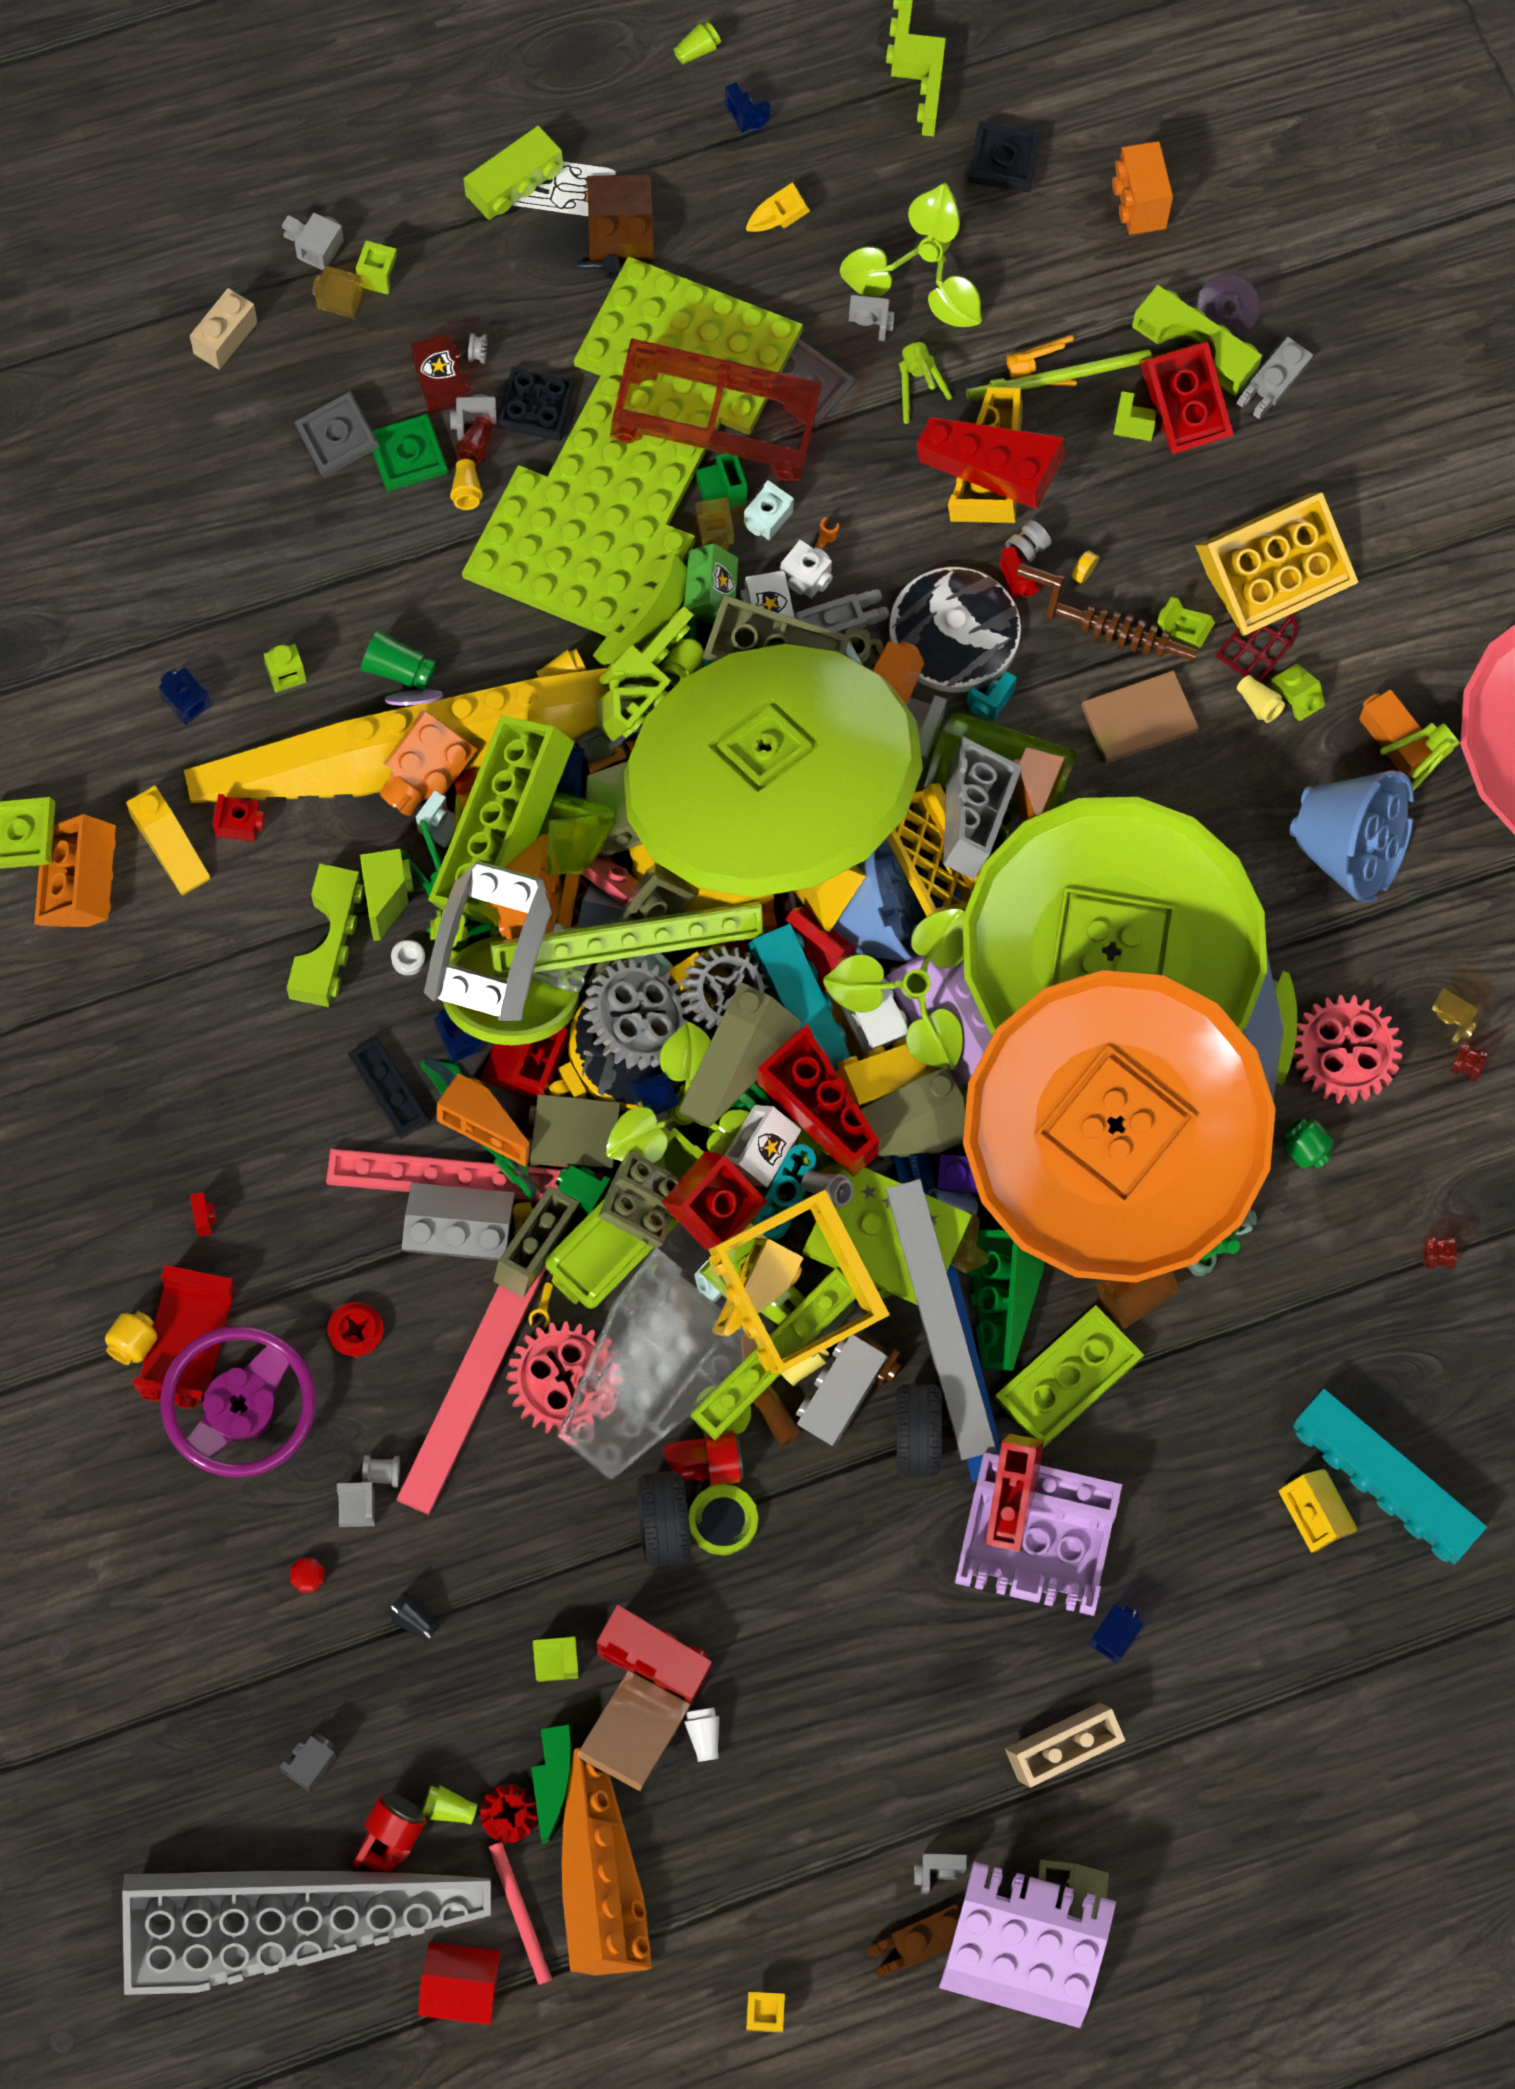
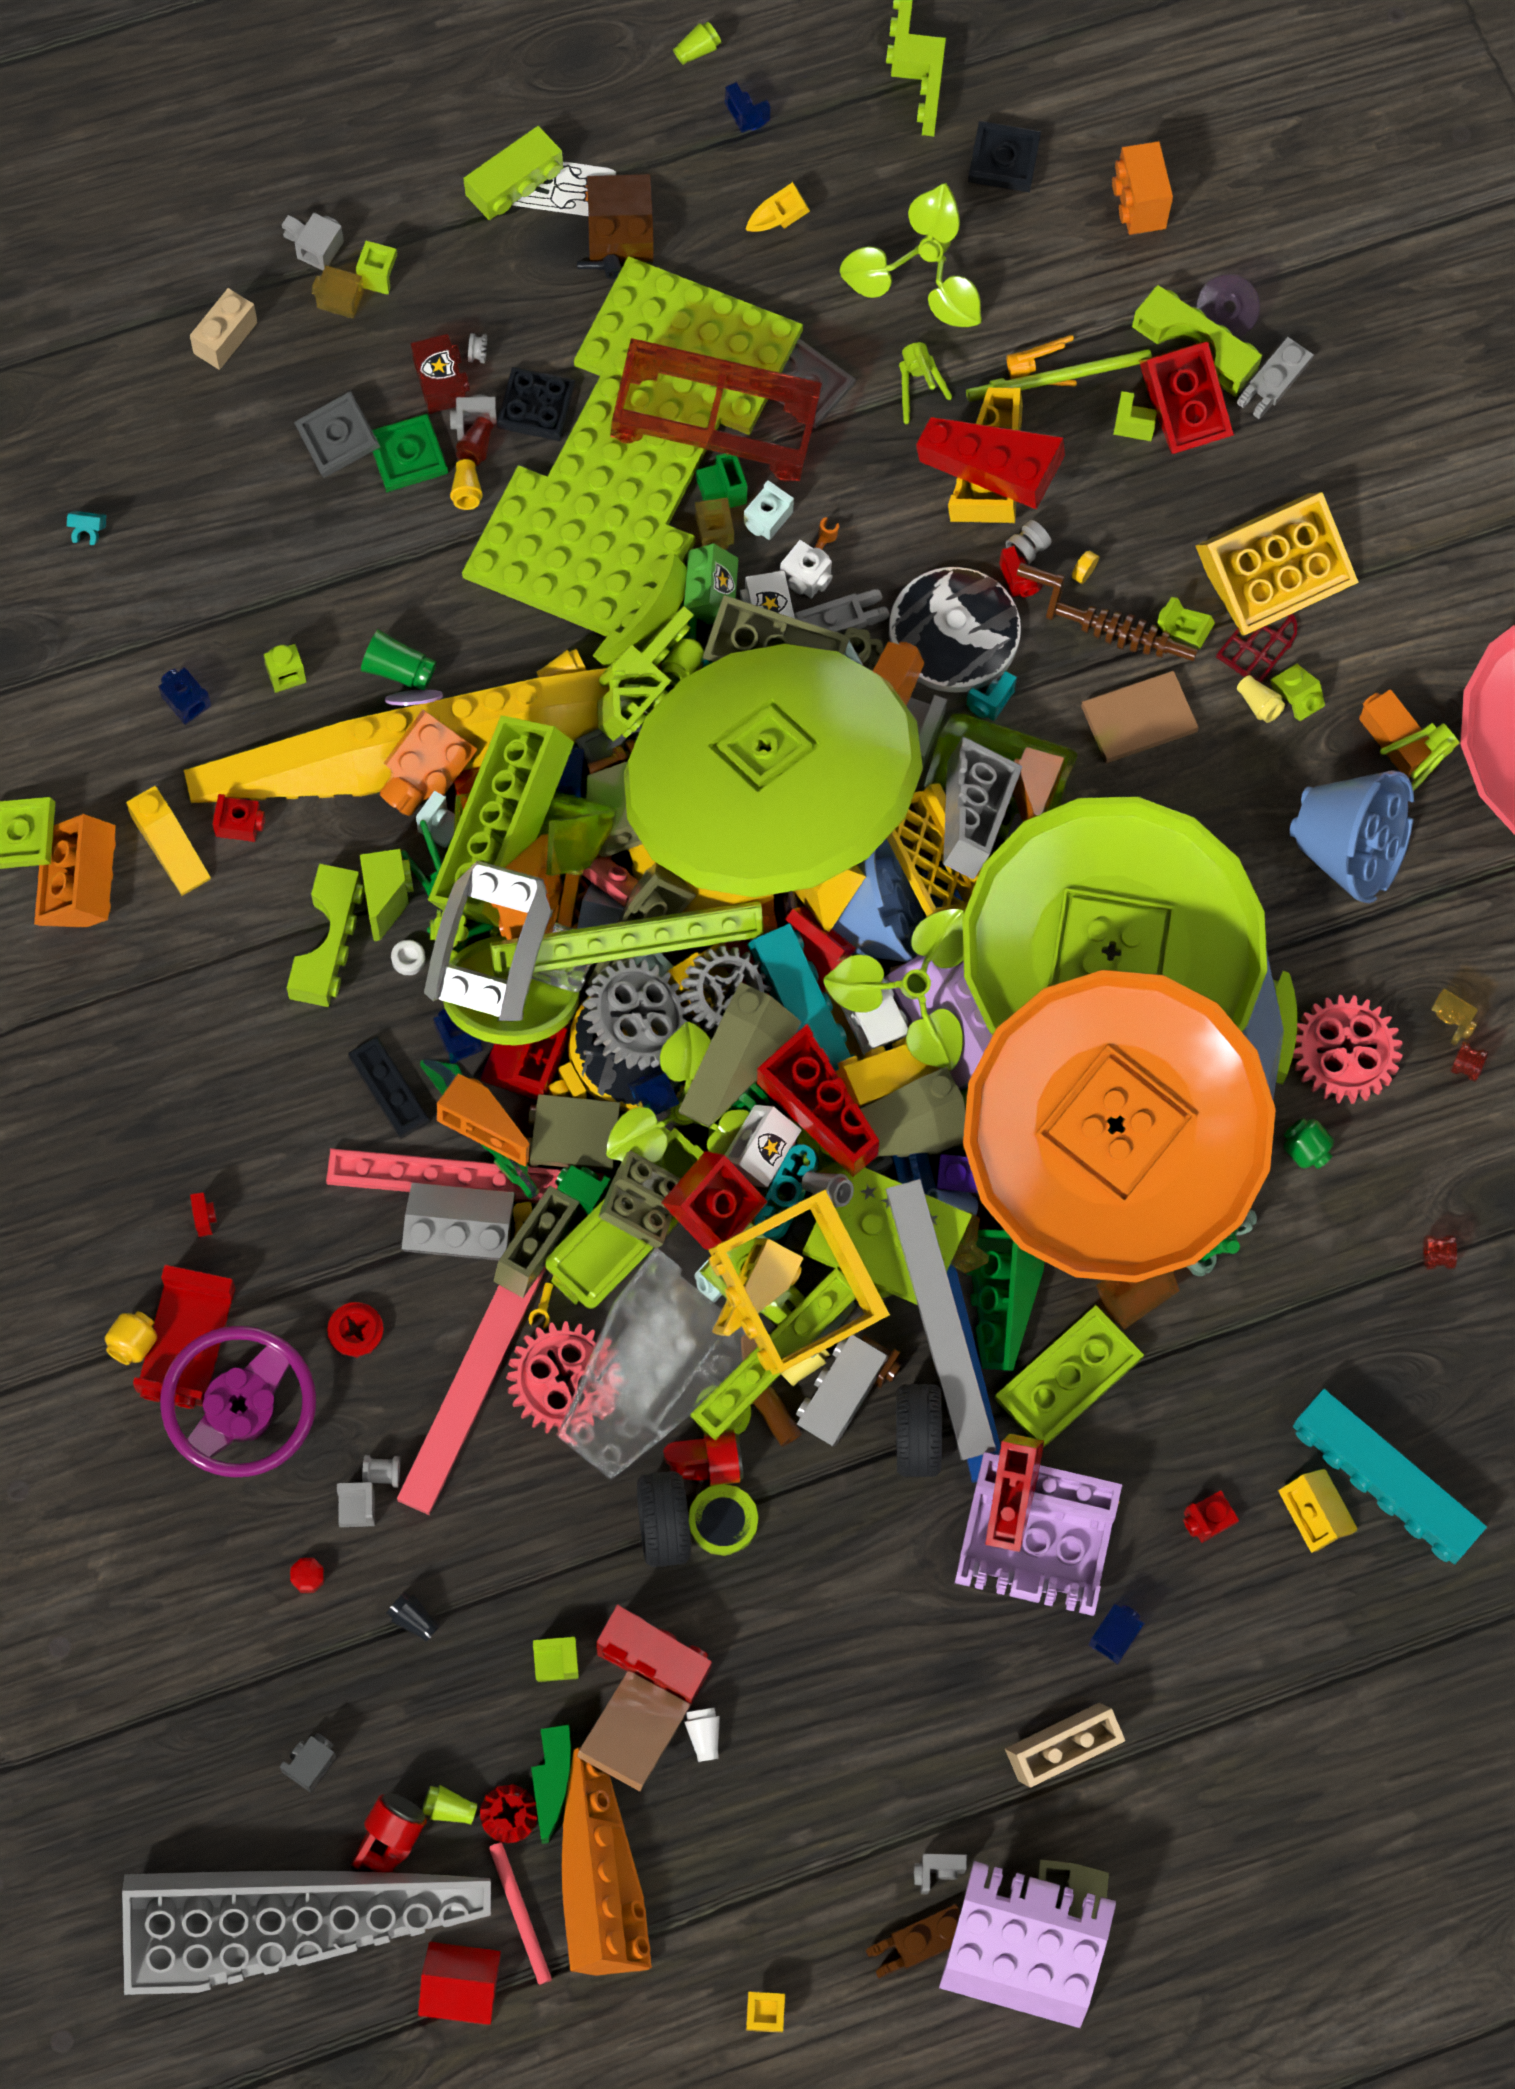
(86, 522): none -> teal tile
(871, 311): light grey bracket -> none
(1209, 1517): none -> red bracket

